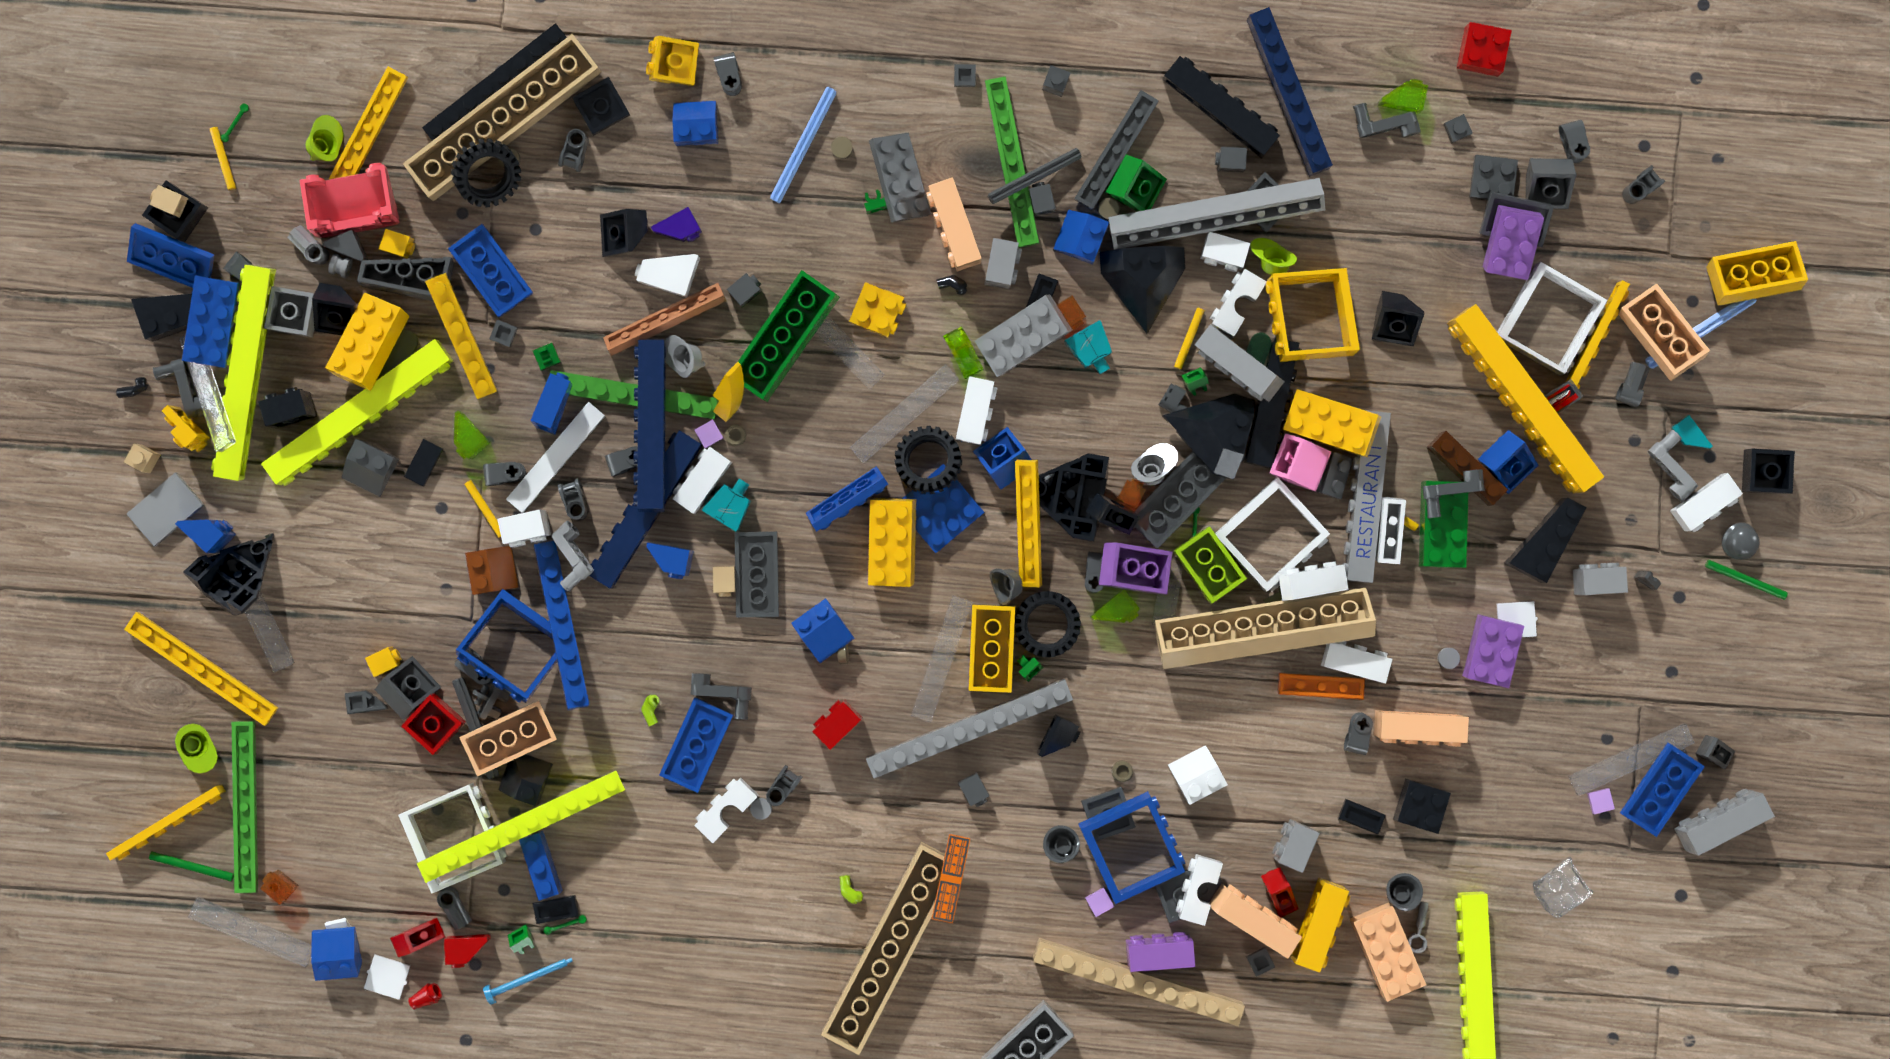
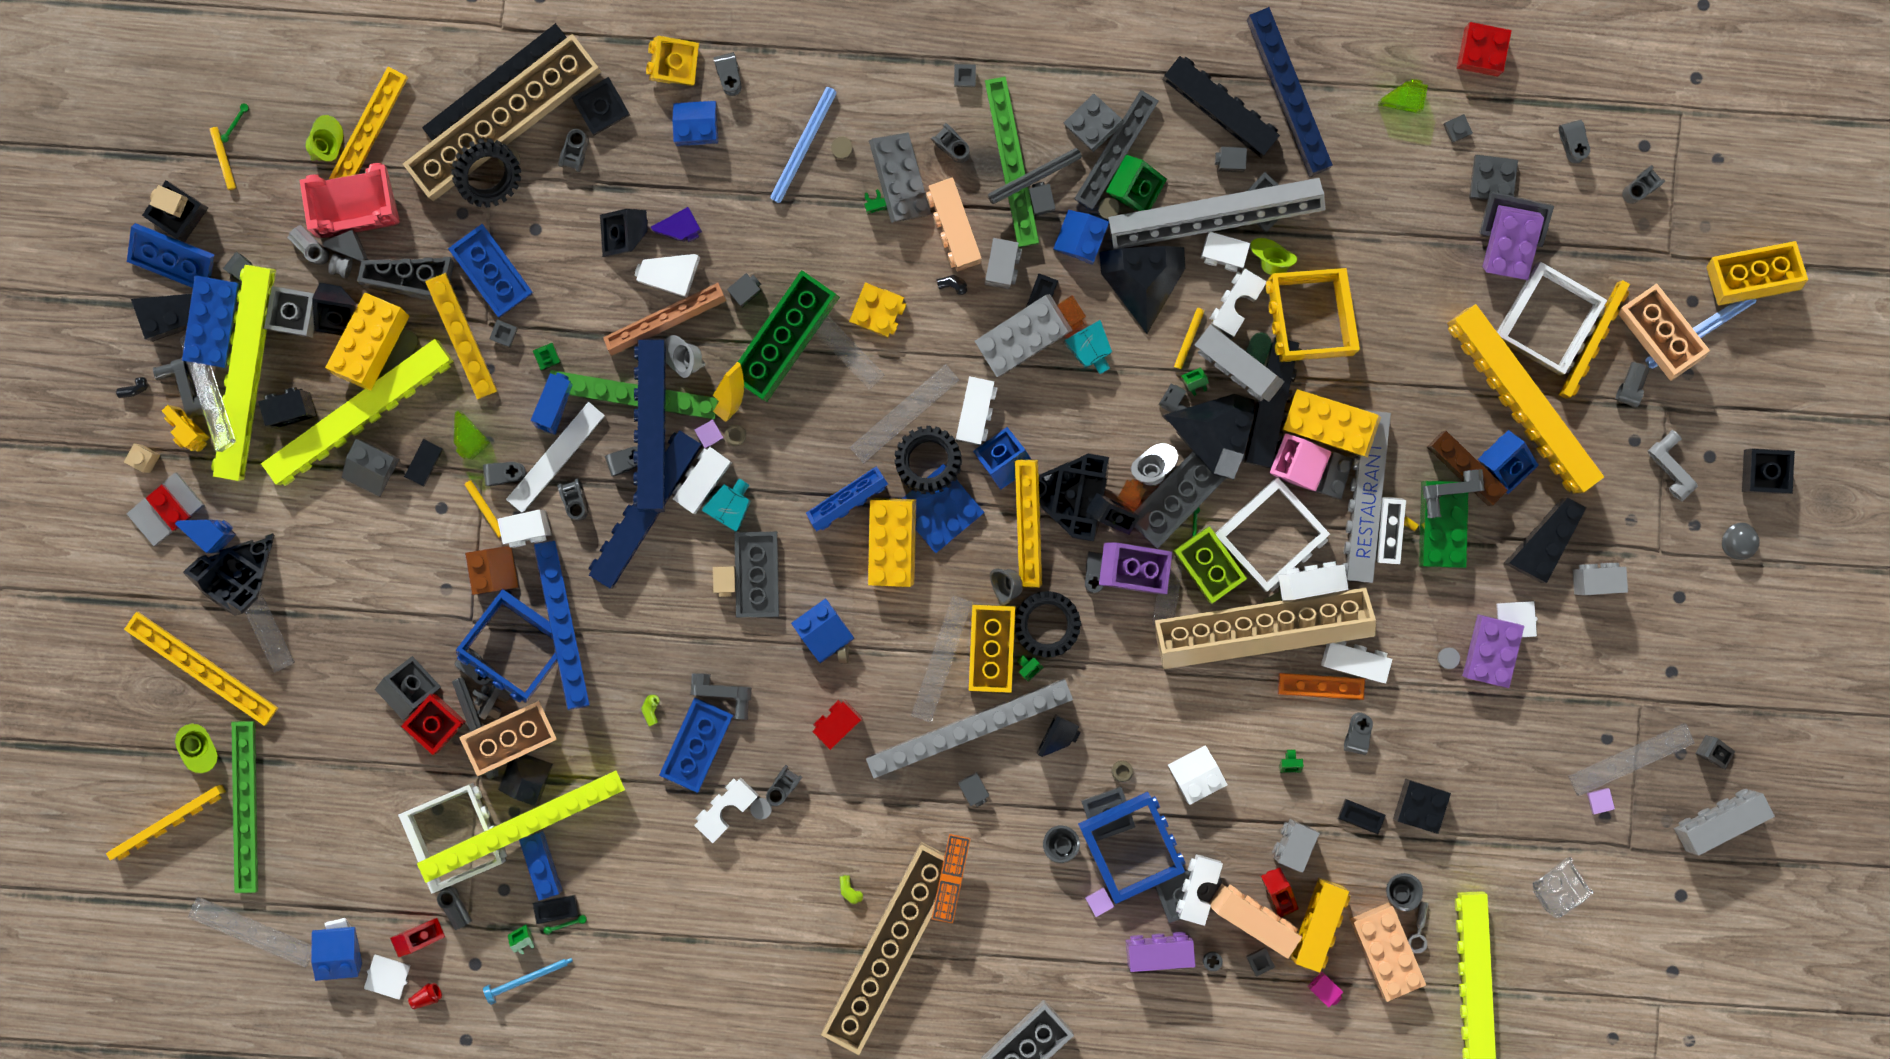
(167, 506): none -> red plate
(191, 866): green bar -> none
(278, 886): clear orange brick -> none
(363, 702): dark grey tile -> none
(383, 661): yellow brick -> none
(397, 244): yellow brick -> none
(463, 948): red slope -> none
(581, 567): light grey beam -> none
(672, 559): blue slope -> none
(948, 141): none -> dark grey piece
(963, 352): clear neon green slope -> none
(1056, 81): dark grey brick -> none
(1093, 122): none -> dark grey plate
(1118, 609): clear neon green slope -> none
(1139, 983): tan brick -> none
(1216, 966): none -> dark grey bush
(1290, 763): none -> green tile
(1325, 989): none -> dark pink brick
(1397, 319): black slope -> none
(1406, 122): dark grey beam -> none
(1423, 727): light nougat brick -> none
(1550, 181): dark grey slope -> none
(1564, 396): slope -> none
(1647, 579): dark grey tile -> none
(1662, 789): blue plate -> none
(1691, 433): teal tile -> none
(1707, 503): white brick -> none
(1746, 579): green bar -> none

